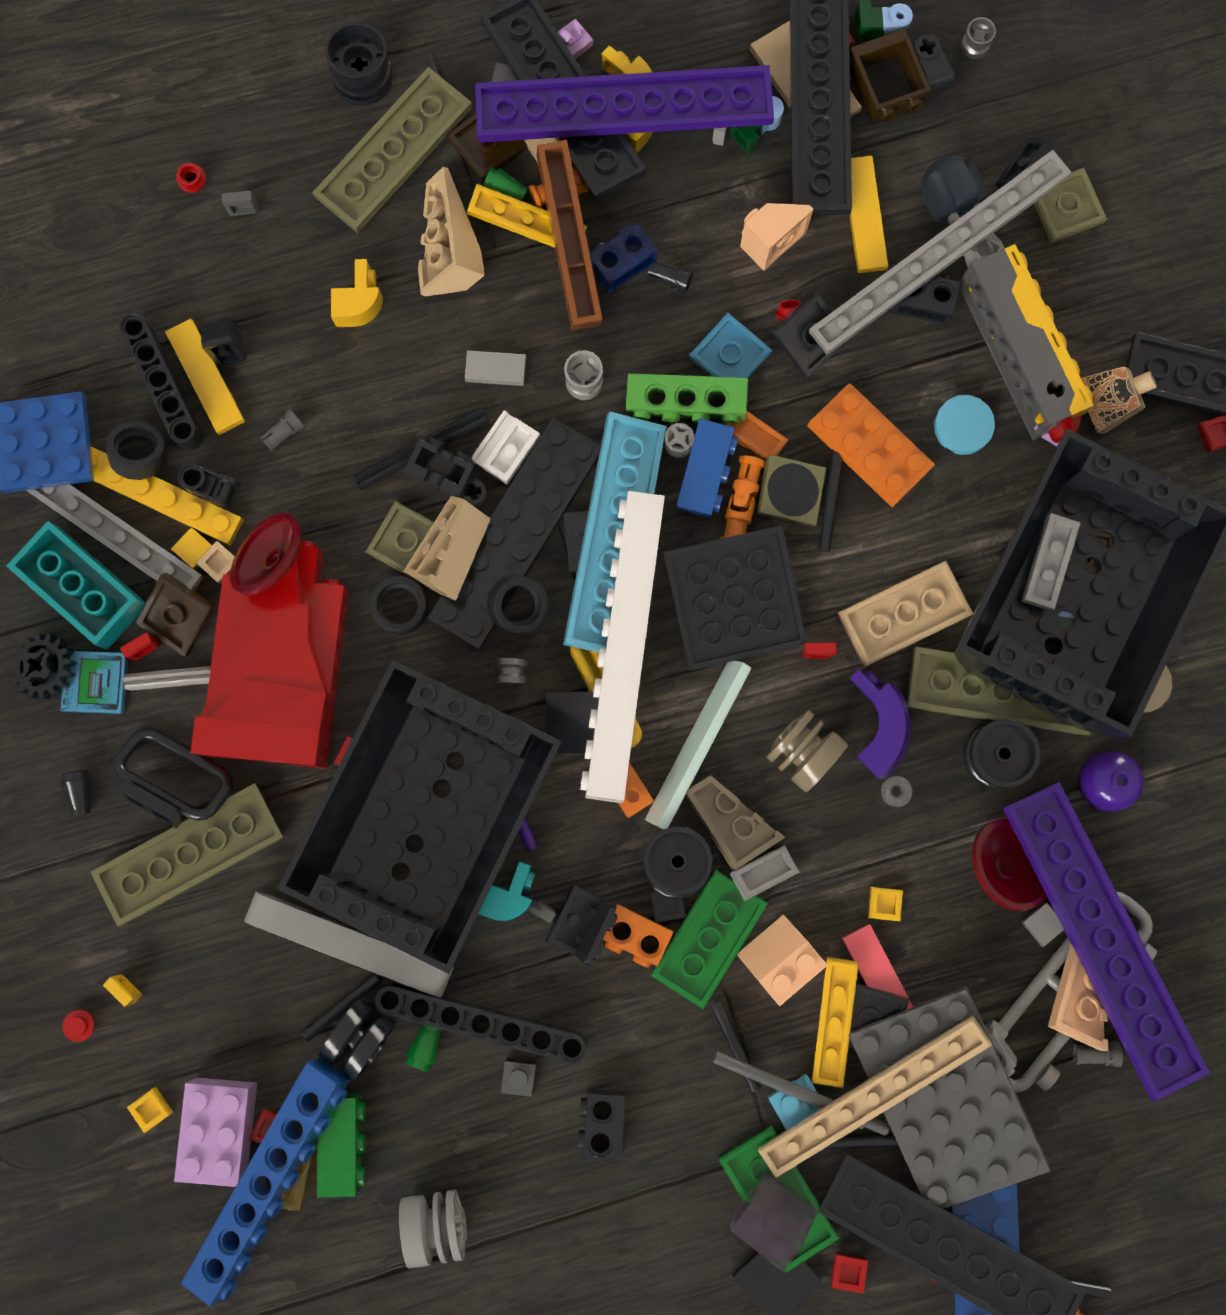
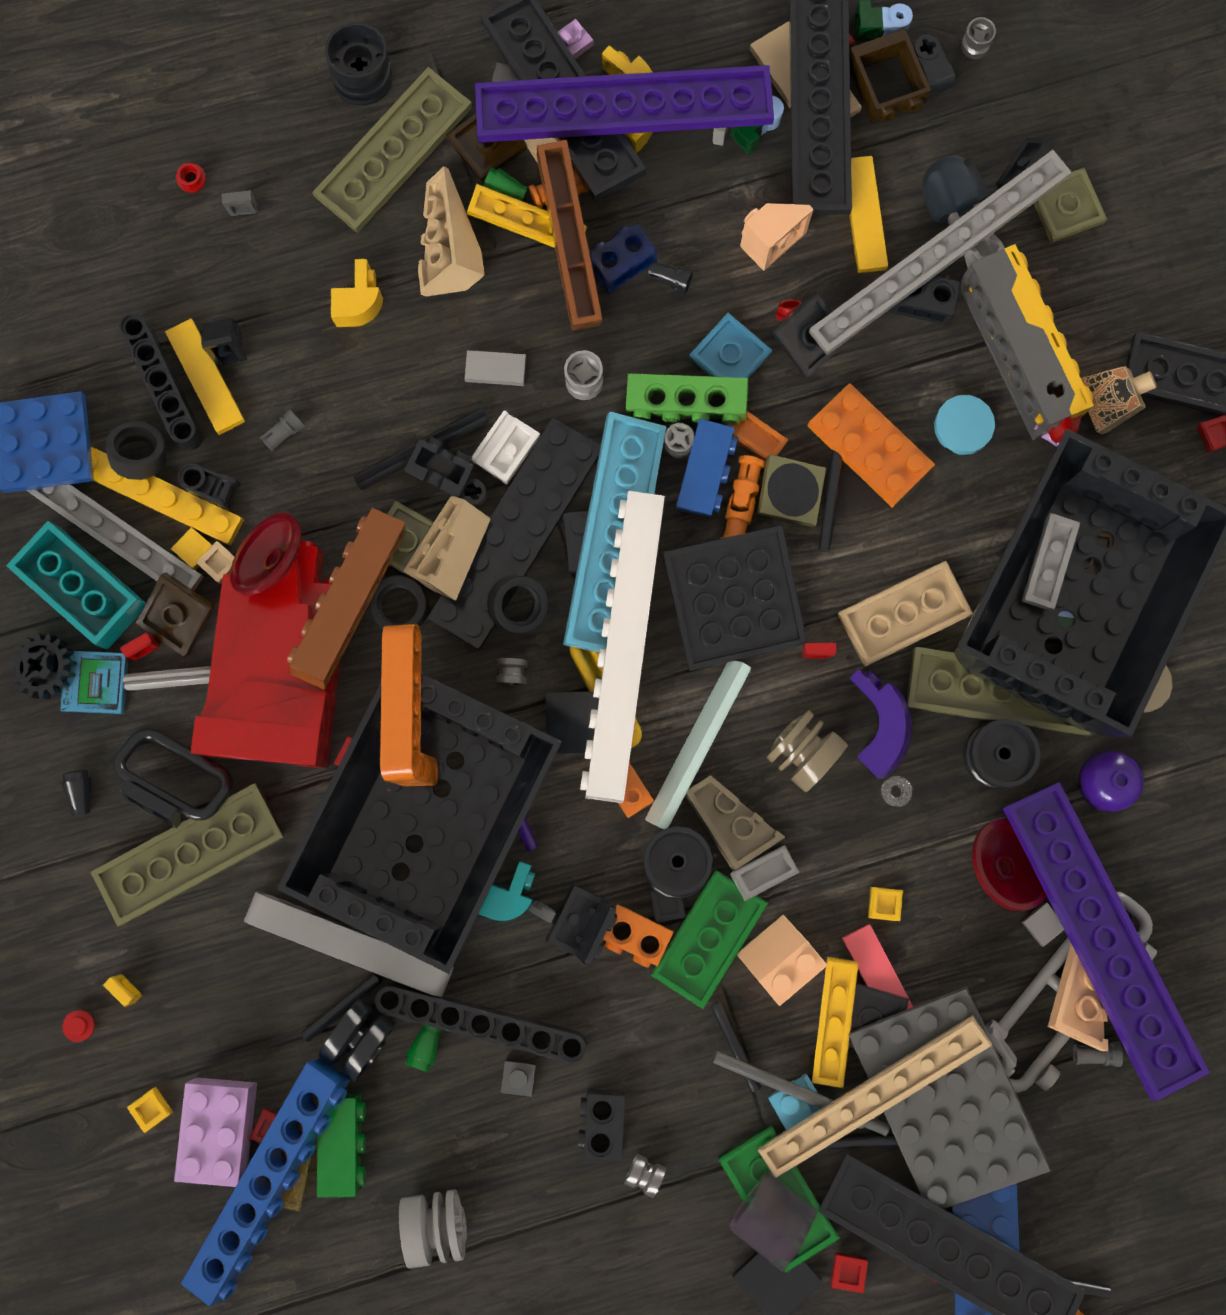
(346, 599): none -> dark orange brick
(401, 710): none -> orange beam
(645, 1175): none -> flat silver wheel

